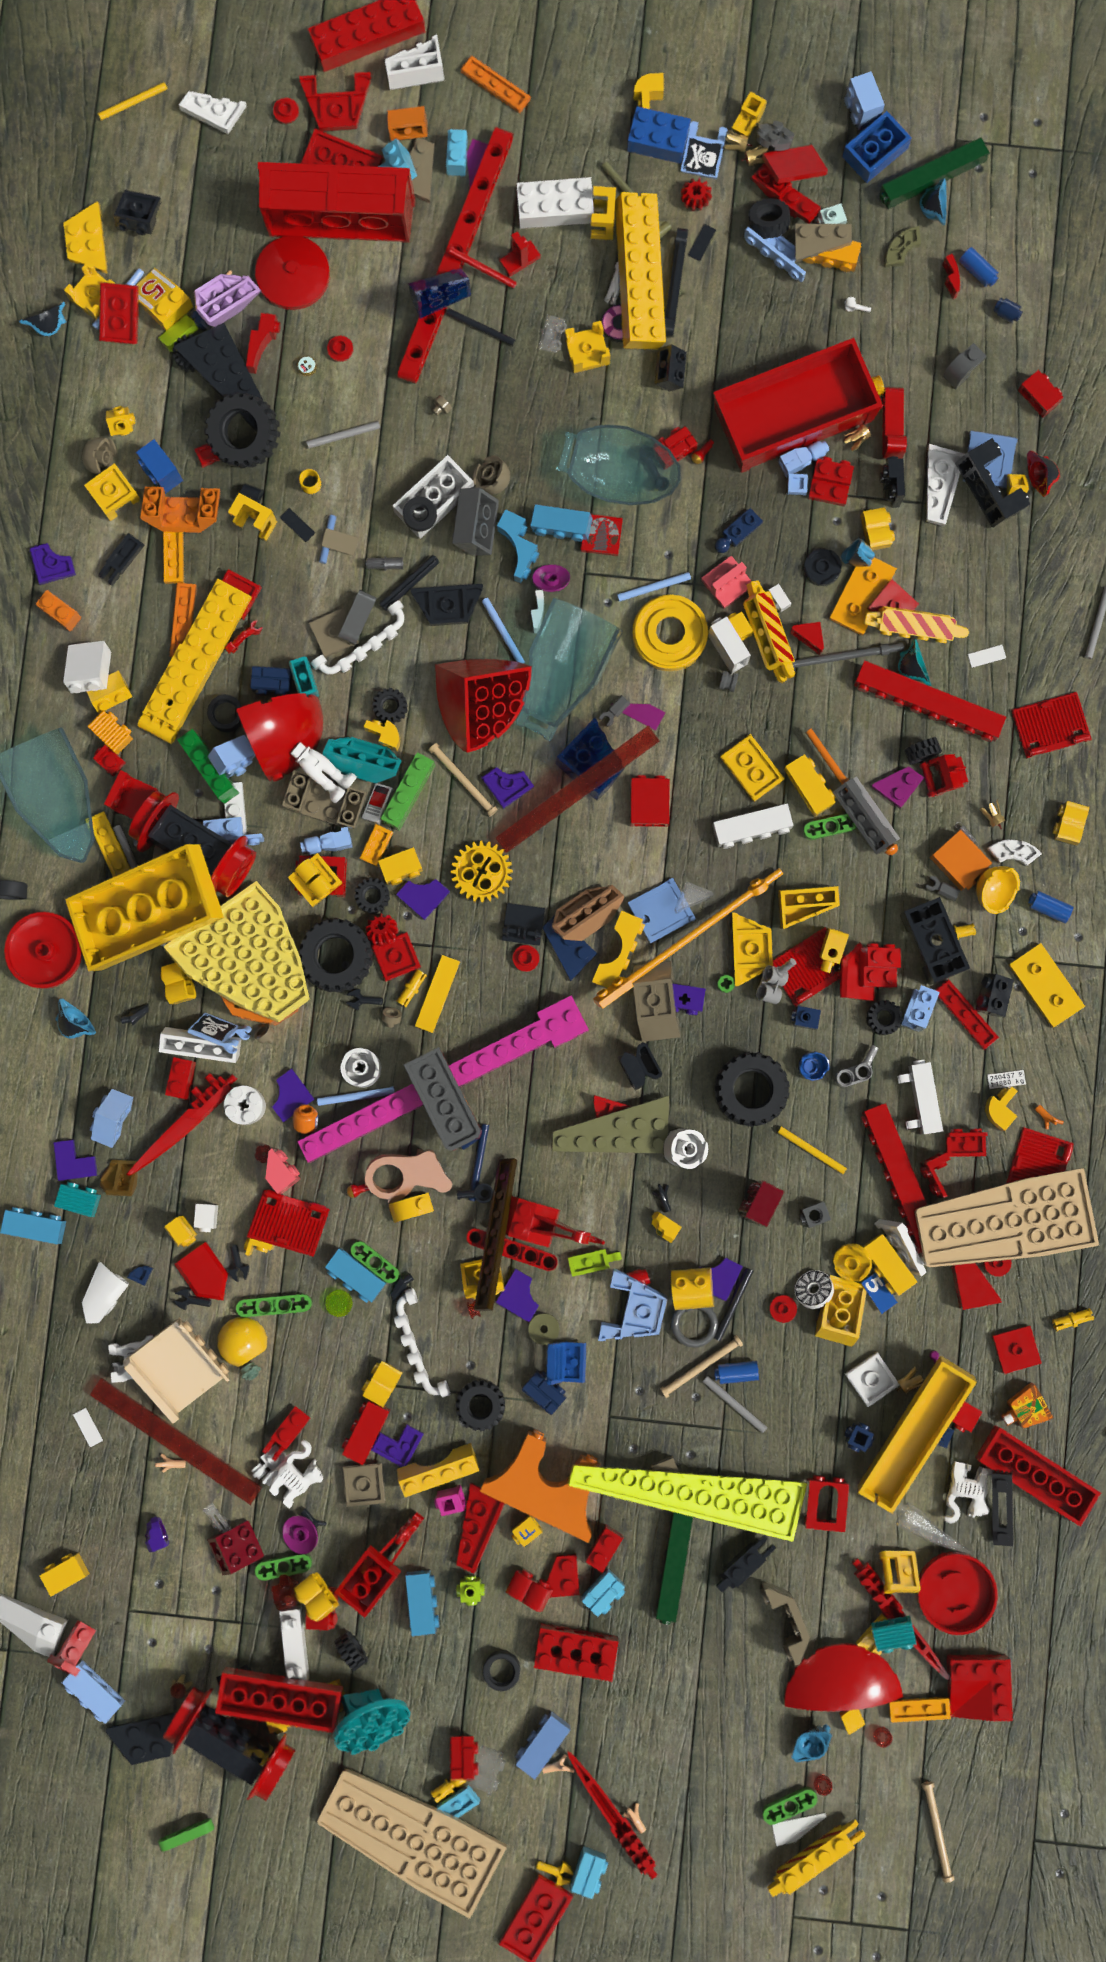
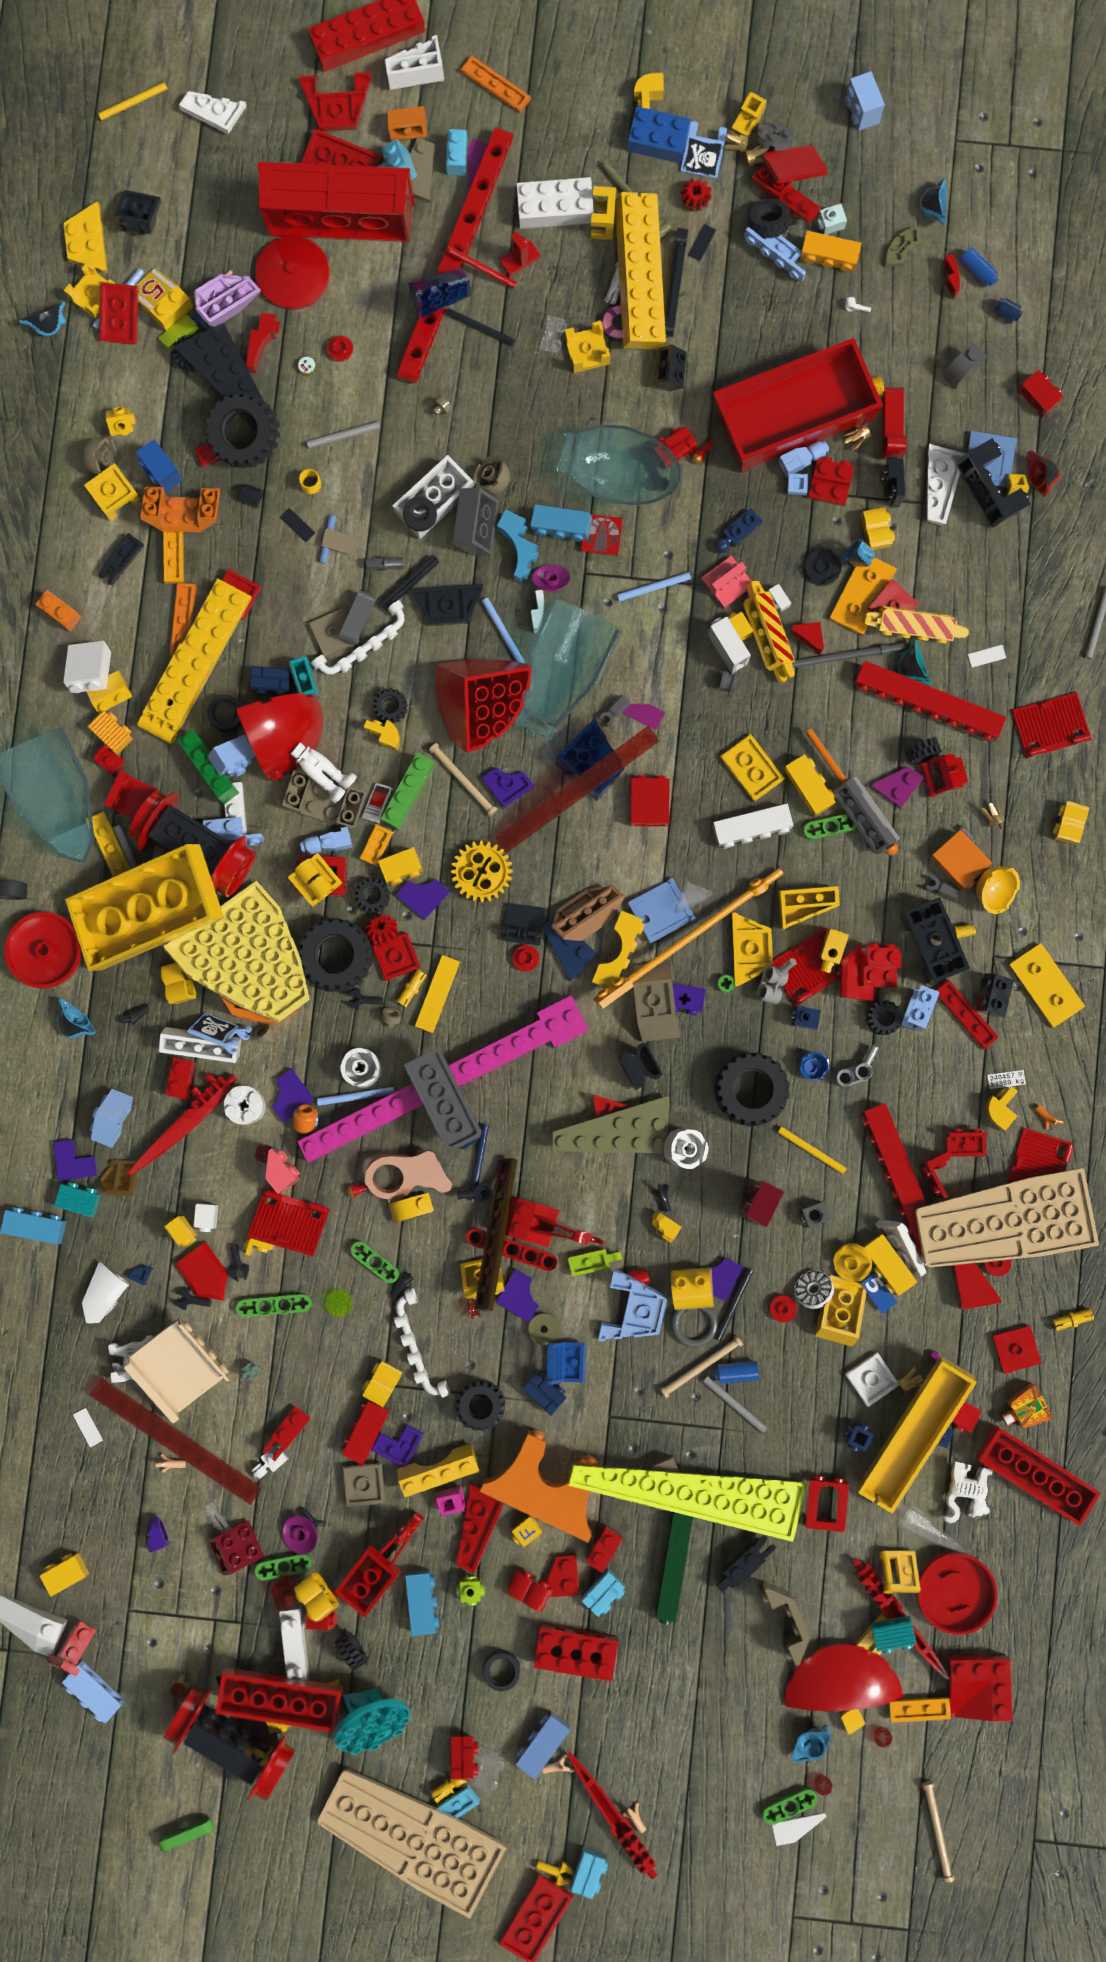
(51, 566): dark purple tile -> none
(143, 1739): black wing -> none
(233, 646): red arm -> none
(241, 1340): yellow cylinder -> none
(245, 507): yellow panel -> none
(286, 110): red piece -> none
(291, 1477): white animal -> none
(355, 1275): dark azure brick -> none
(363, 758): teal wedge -> none
(674, 656): yellow piece -> none
(815, 1859): yellow hinge -> none
(819, 238): dark tan wing -> none
(876, 147): blue brick -> none
(924, 1096): white brick -> none
(930, 174): dark green brick -> none
(1002, 1483): black container -> none
(1014, 850): white tile -> none
(1050, 906): blue brick -> none

